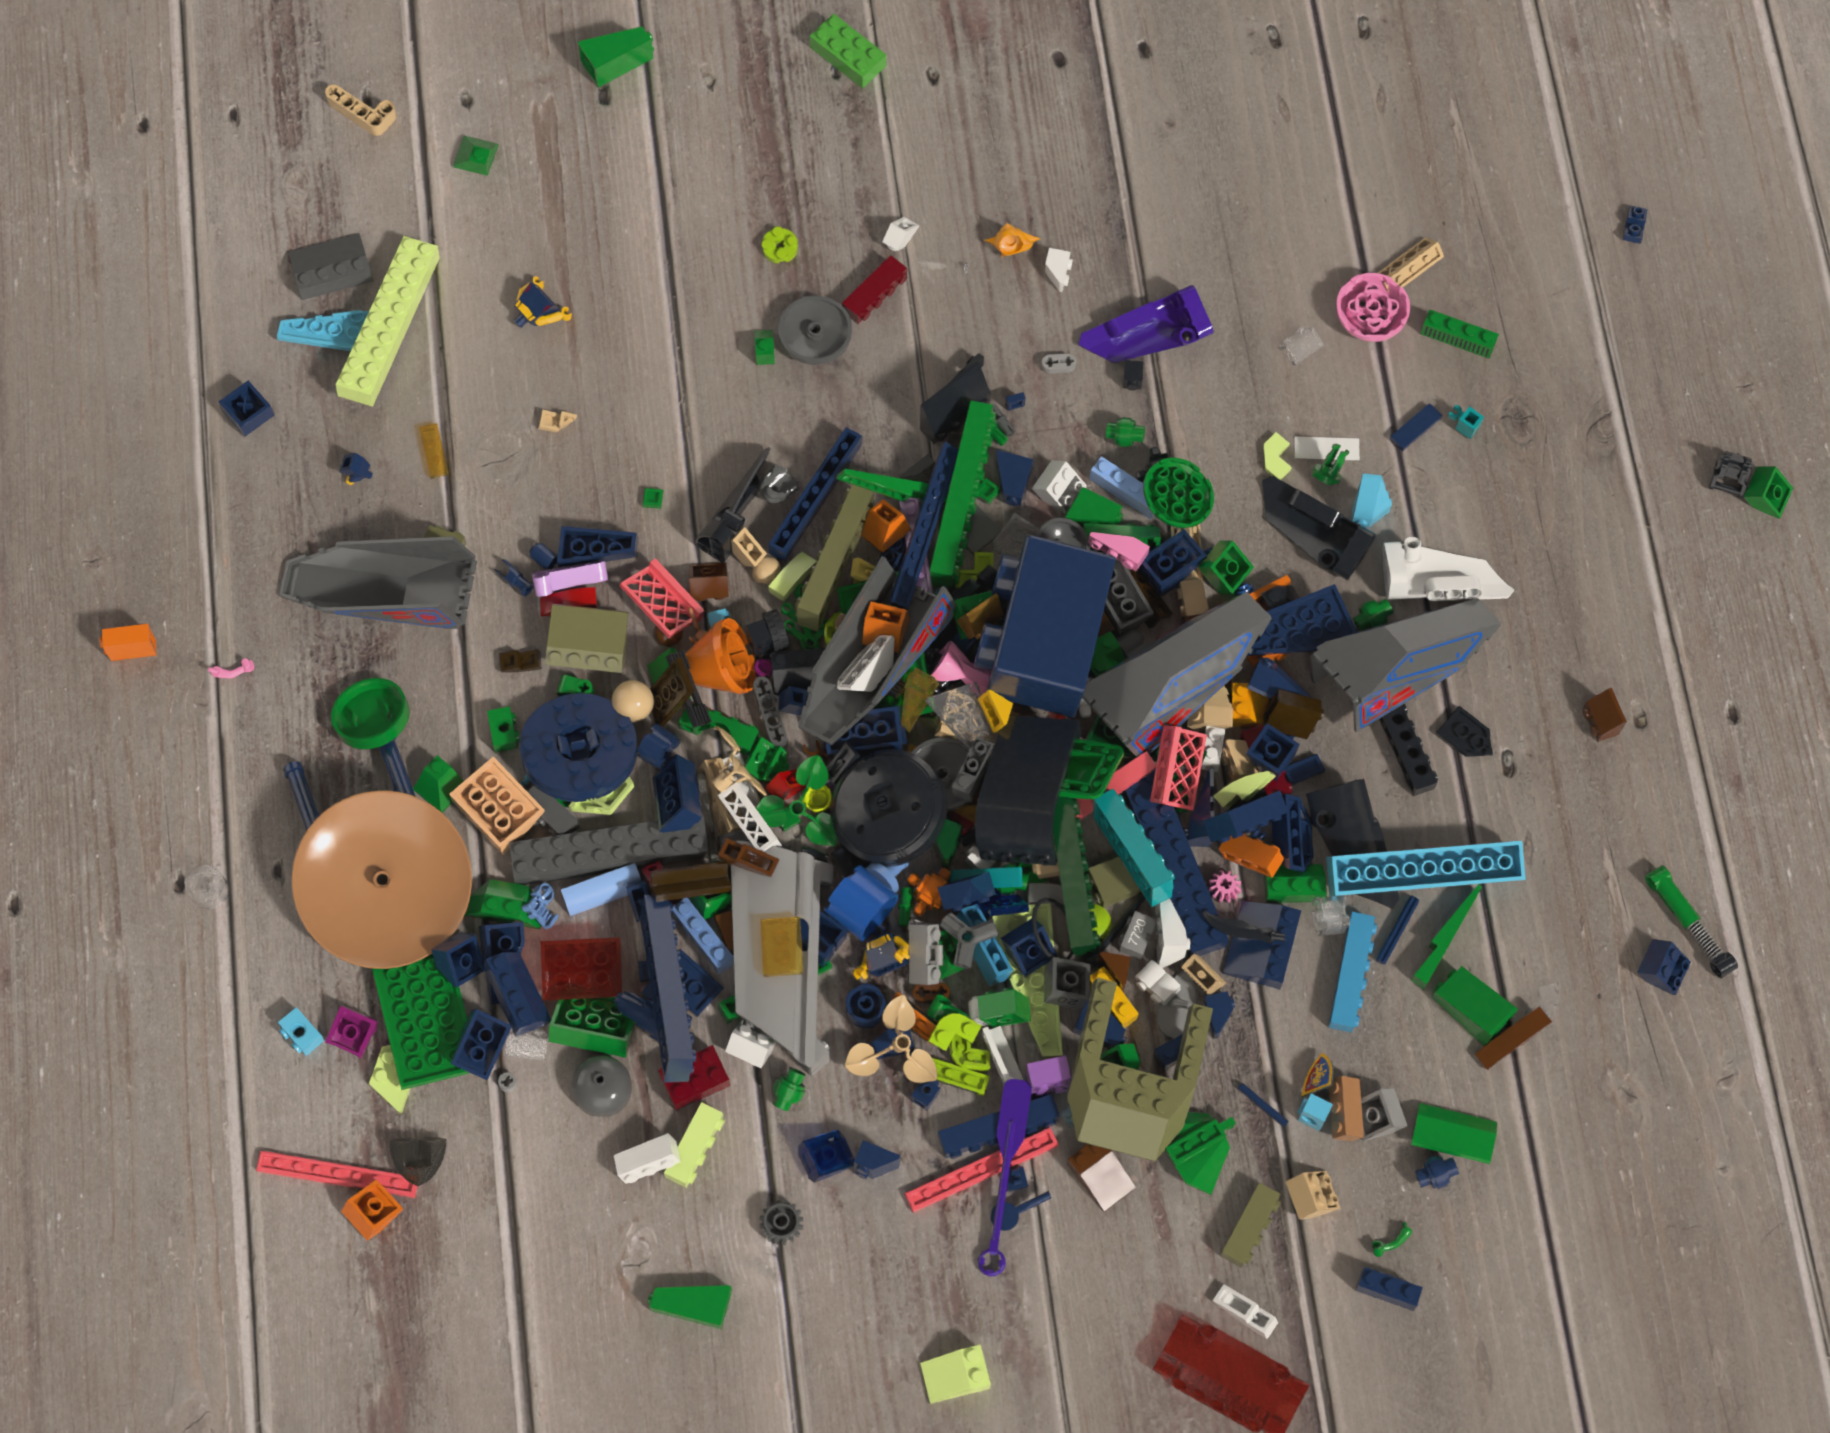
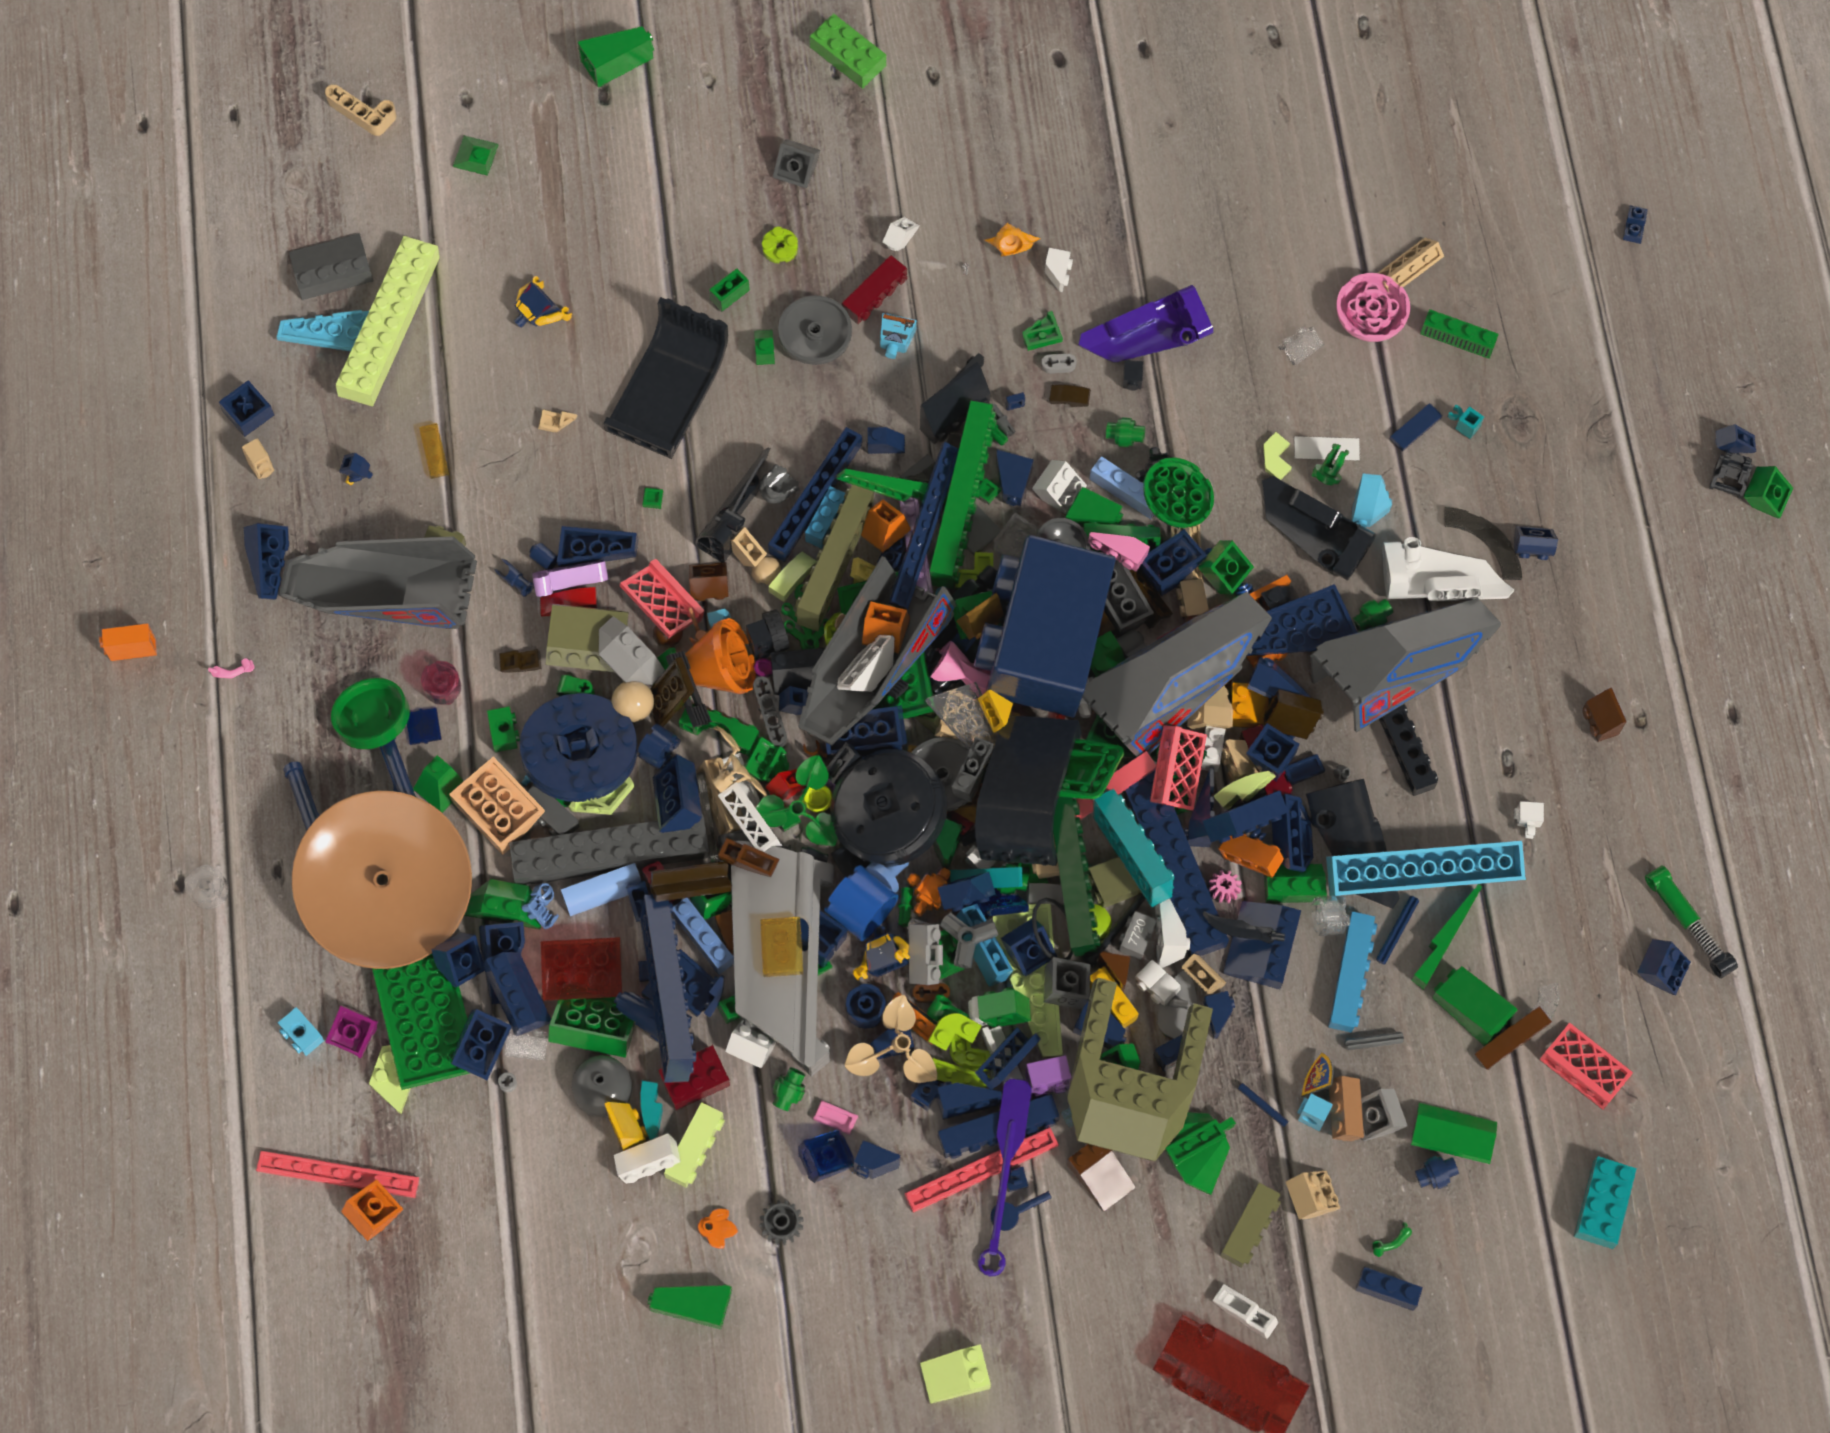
(258, 459): none -> tan brick
(265, 552): none -> dark blue wedge
(418, 1158): clear smoke brick -> none
(423, 726): none -> clear blue piece
(432, 683): none -> clear pink brick
(625, 1124): none -> yellow slope
(628, 654): none -> light grey wedge
(650, 1109): none -> teal slope
(670, 379): none -> black panel
(717, 990): none -> dark blue slope
(720, 1228): none -> orange plate
(729, 290): none -> green brick
(796, 163): none -> dark grey slope
(823, 518): none -> dark azure brick
(835, 1117): none -> bright pink tile
(885, 441): none -> dark blue slope
(896, 334): none -> medium azure torso
(917, 690): clear yellow slope -> none
(963, 1099): none -> dark blue slope
(1012, 1061): none -> dark blue fence
(1042, 333): none -> green wing
(1069, 394): none -> dark brown slope
(1341, 773): none -> dark grey hinge
(1374, 1041): none -> dark grey axle
(1466, 734): black tile -> none
(1490, 535): none -> clear smoke tile
(1530, 816): none -> white brick
(1535, 542): none -> dark blue brick
(1590, 1088): none -> coral fence
(1605, 1202): none -> teal brick
(1735, 440): none -> dark blue slope

